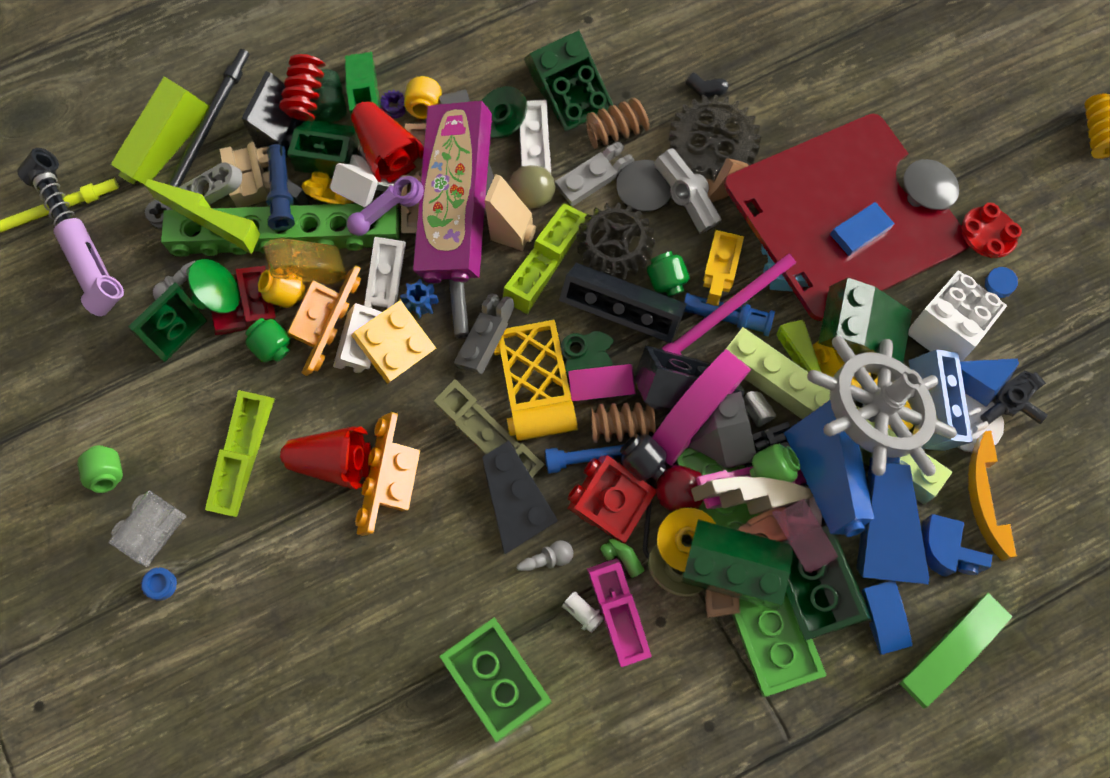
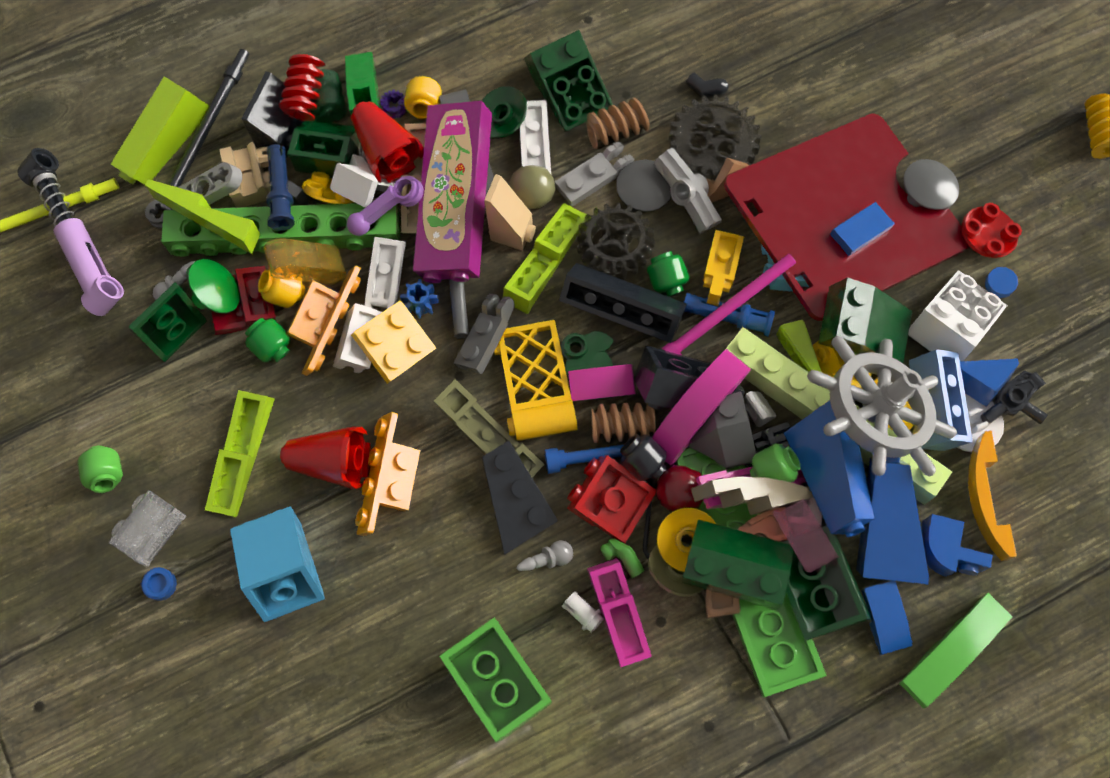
(275, 564): none -> dark azure slope

